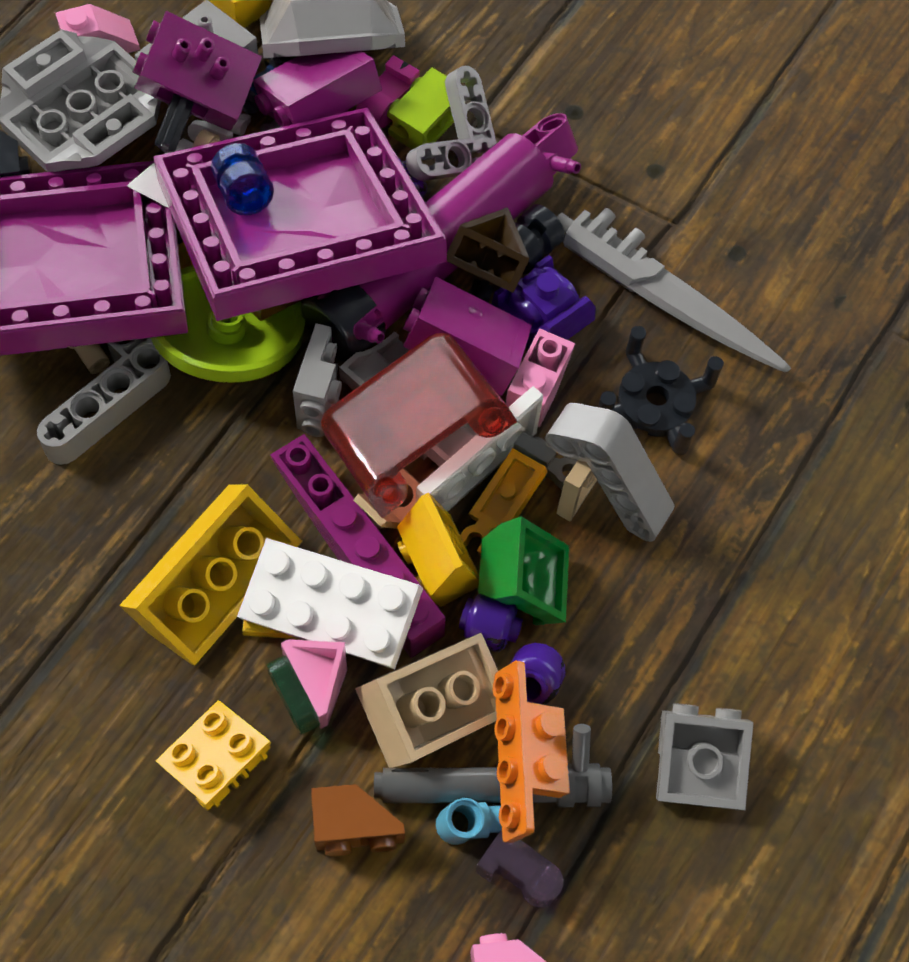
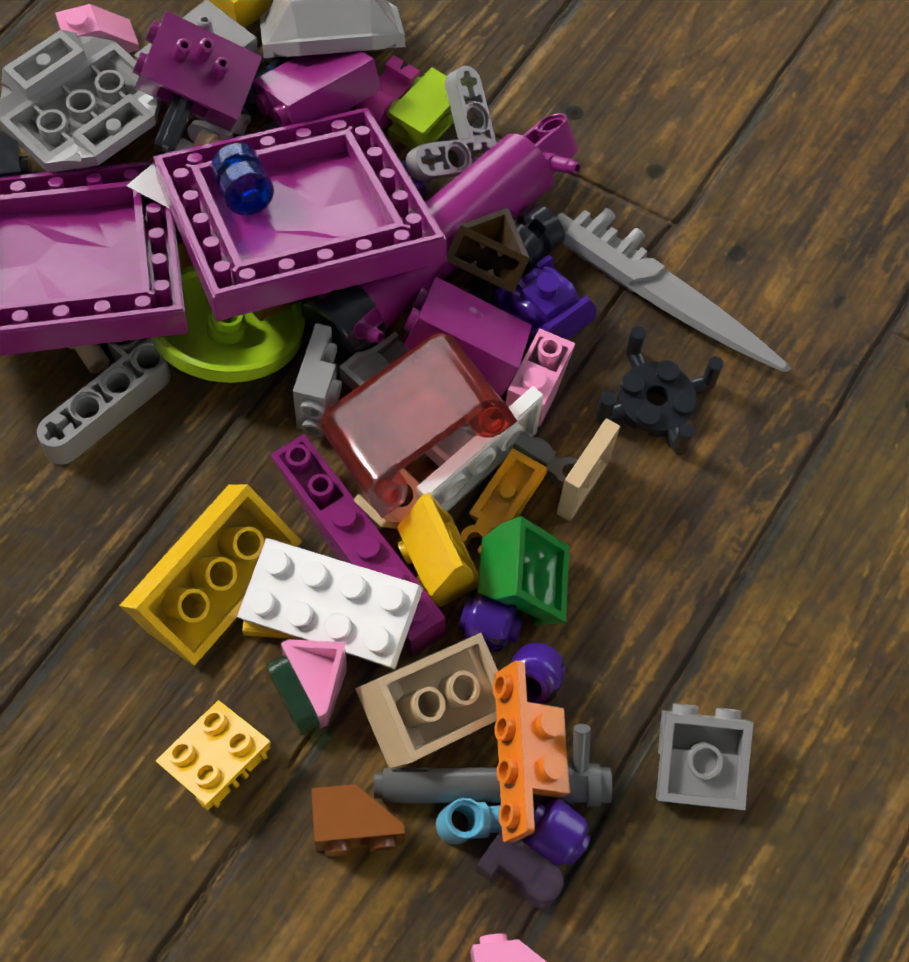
(558, 832): none -> dark purple head
(618, 463): light grey beam -> none

